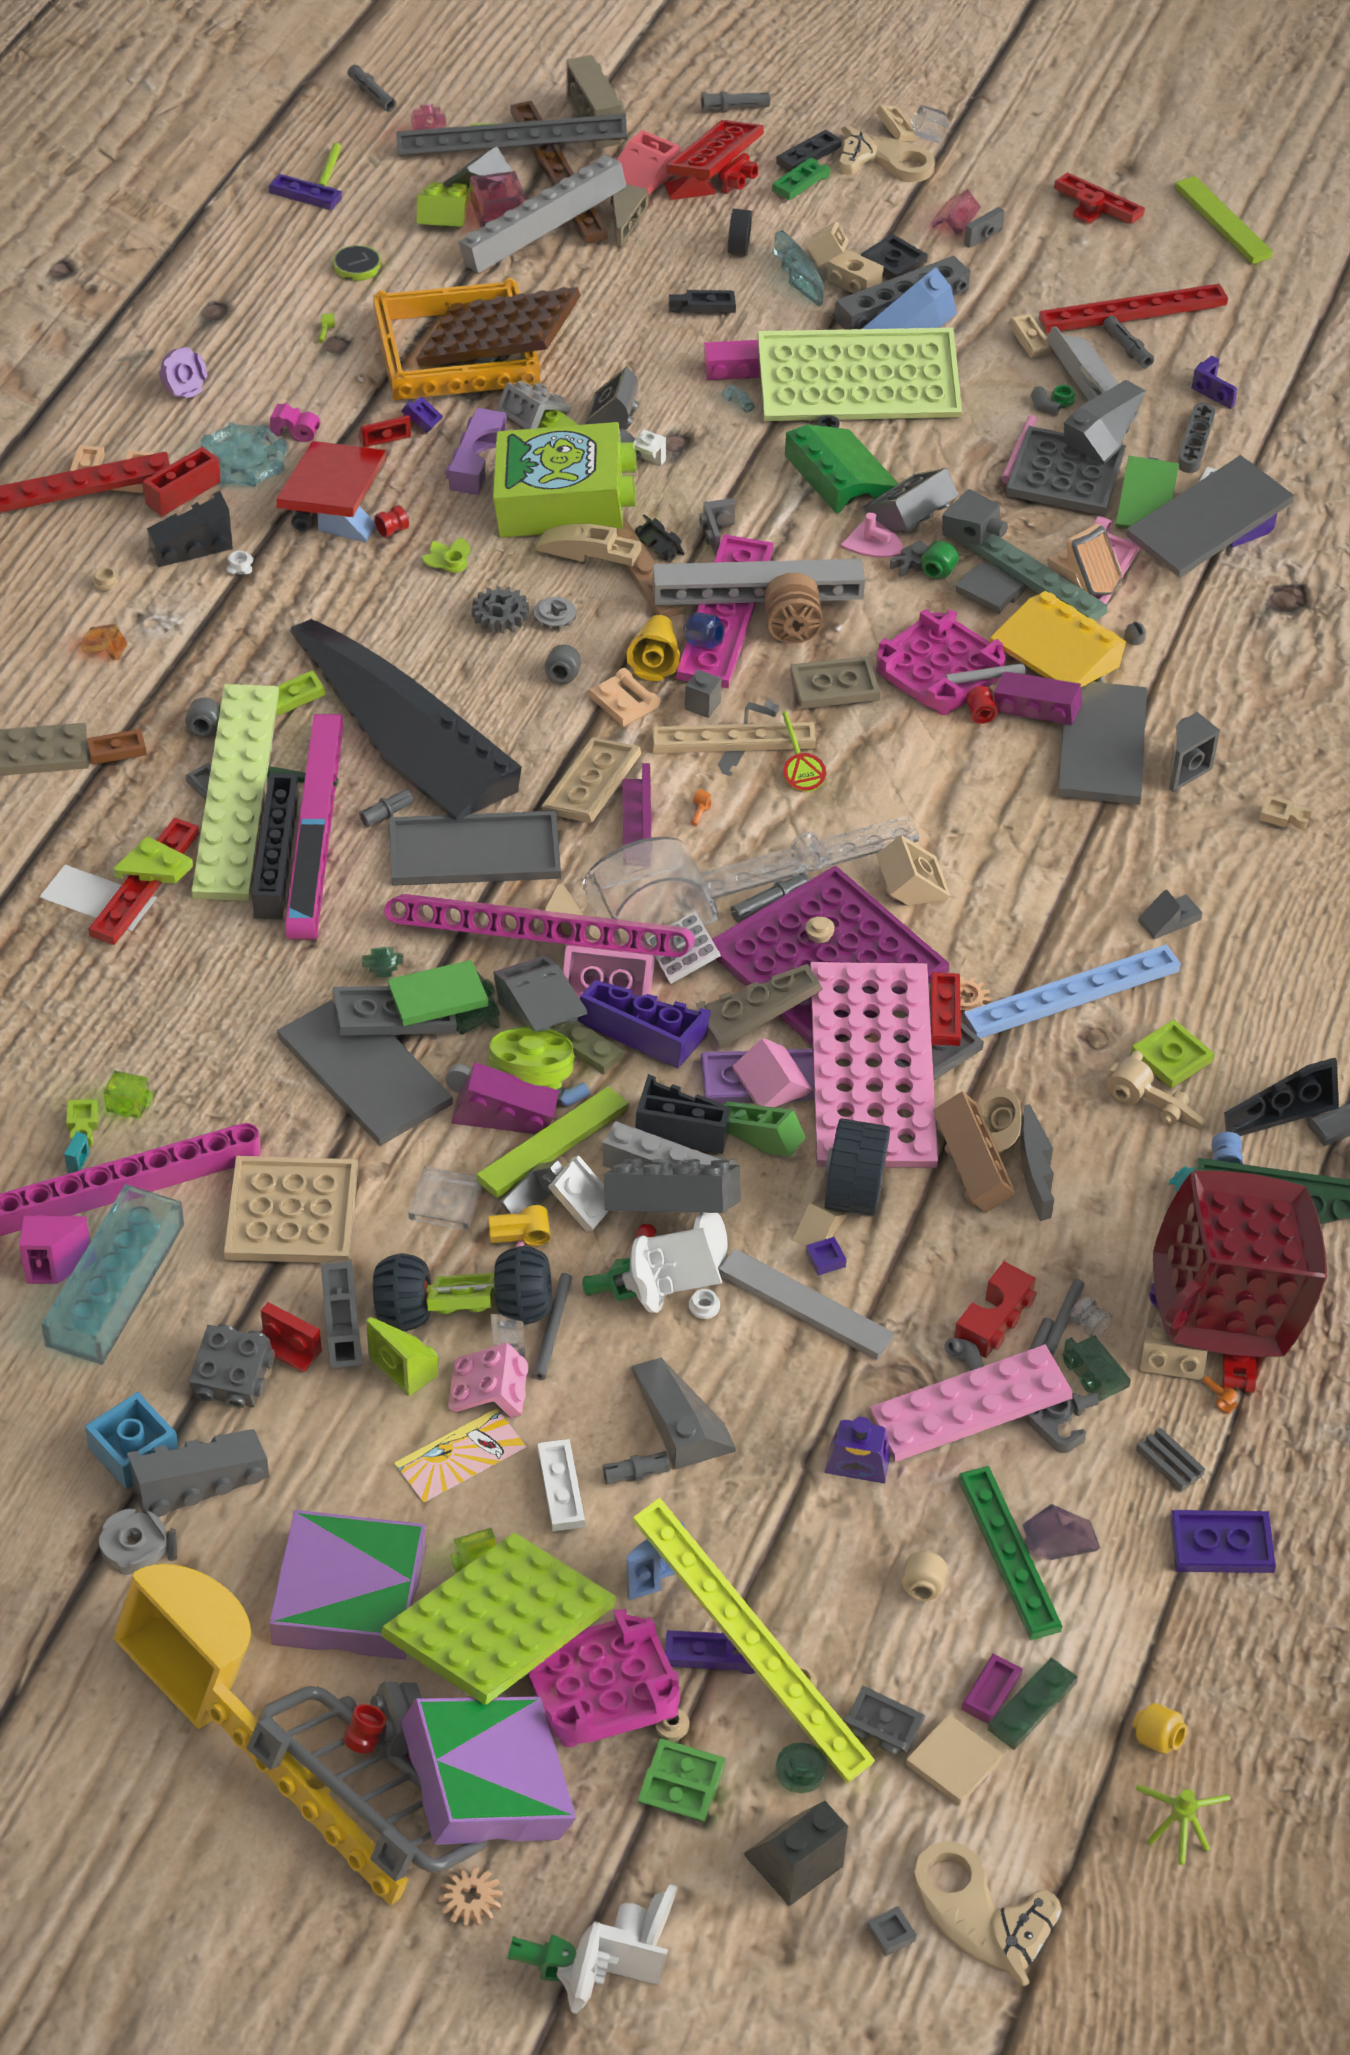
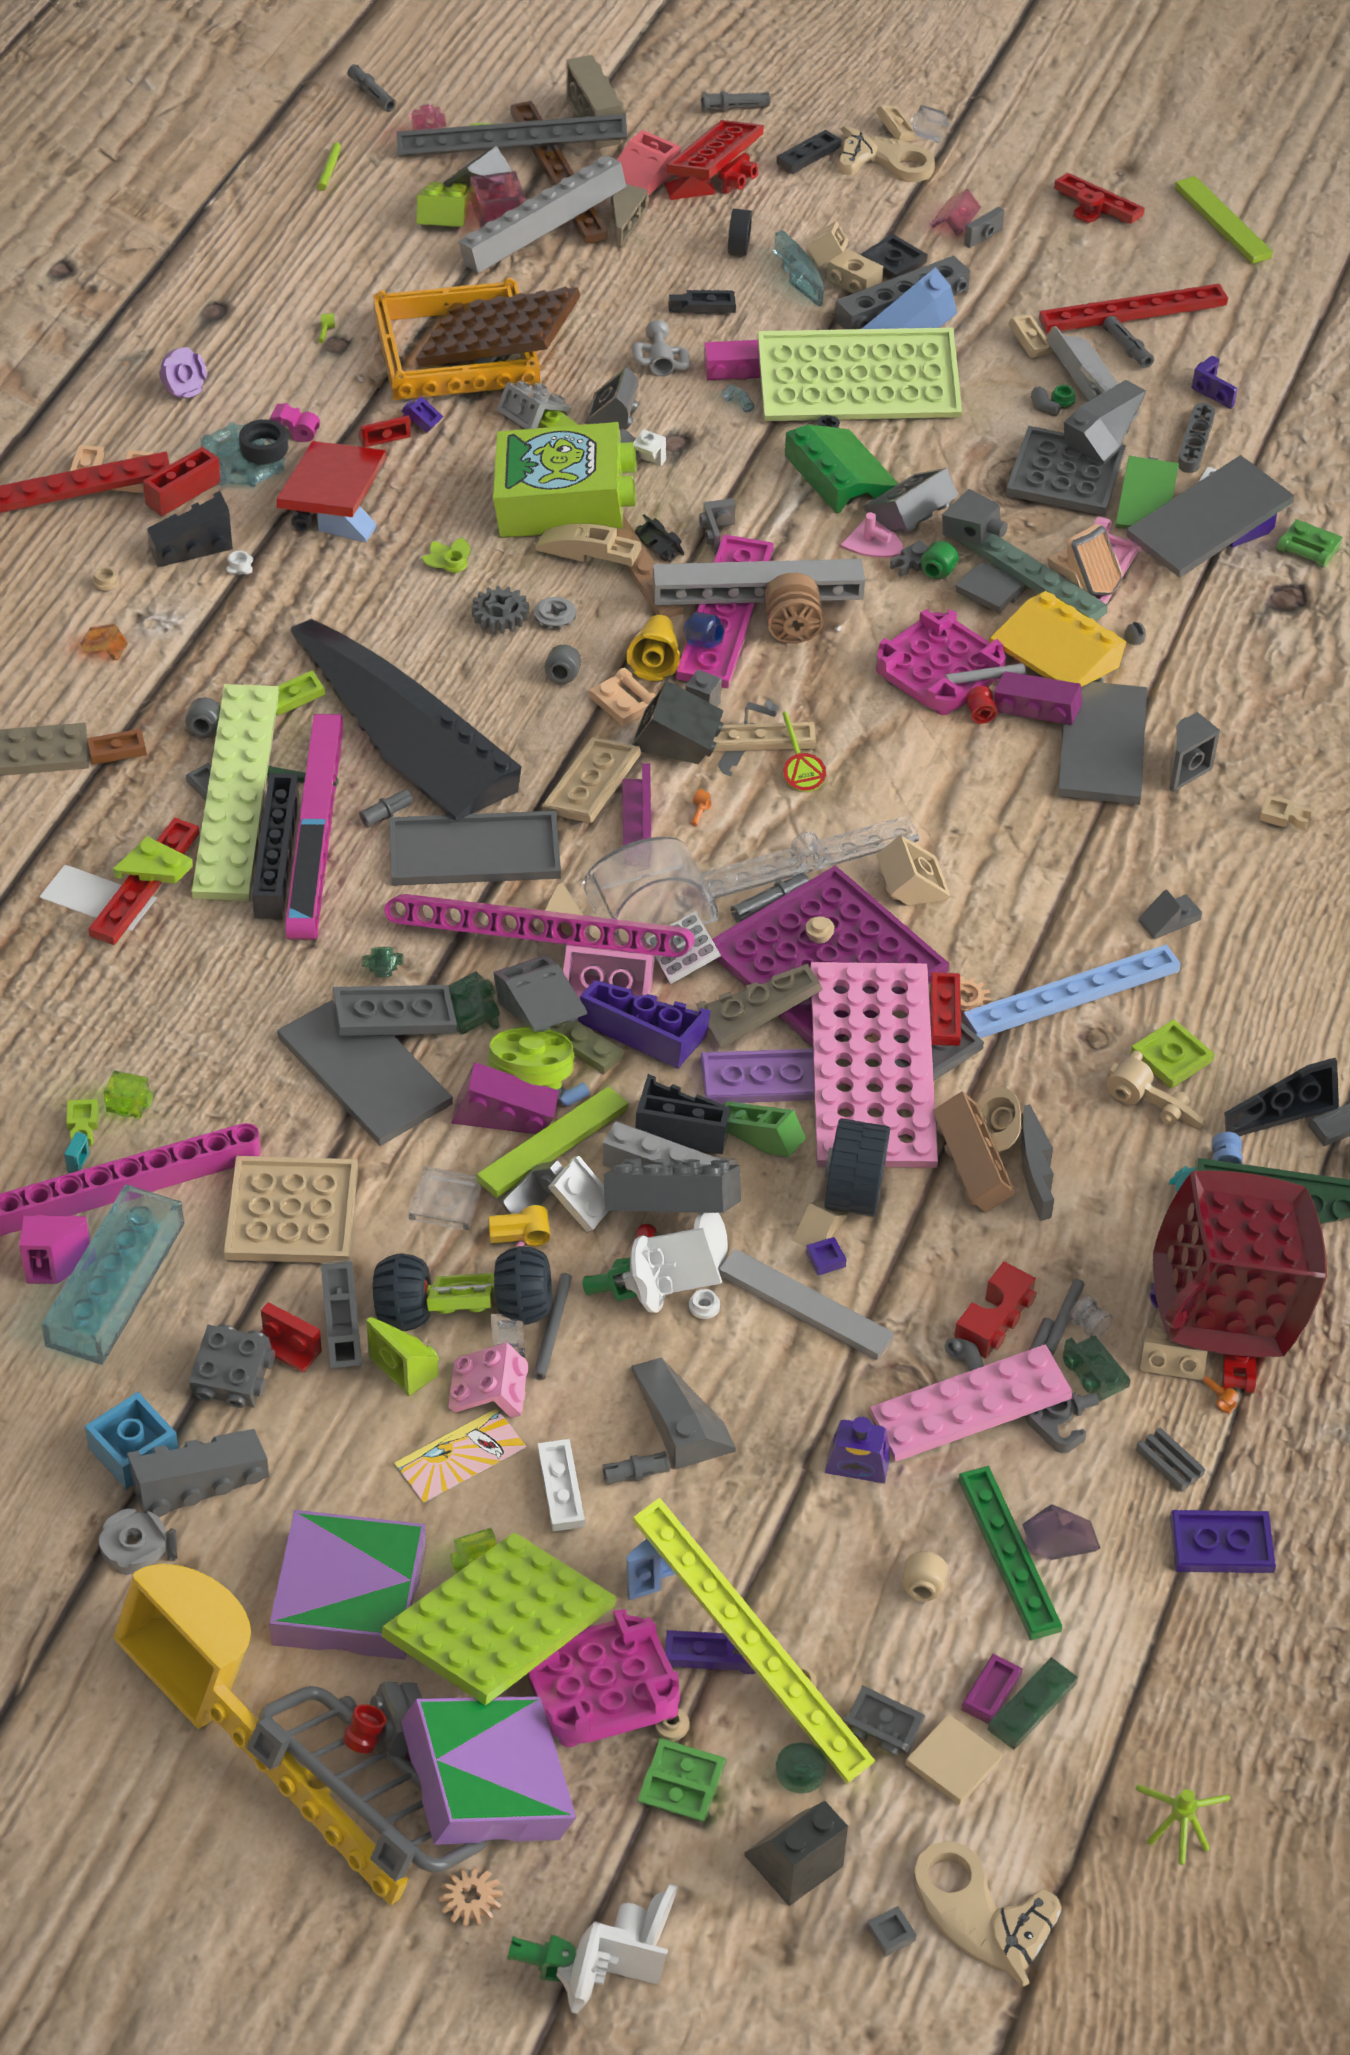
(263, 453): none -> black tyre
(305, 191): dark purple tile -> none
(357, 262): tile -> none
(391, 521): red wheel -> none
(437, 992): bright green tile -> none
(456, 1076): light grey tile -> none
(468, 469): medium lavender arch -> none
(660, 354): none -> light grey piece
(678, 725): none -> pearl dark grey slope
(771, 1075): bright pink slope -> none
(800, 178): green plate -> none
(835, 682): dark tan plate -> none
(1031, 421): bright pink bar -> none
(1160, 1728): yellow head -> none
(1310, 542): none -> bright green plate

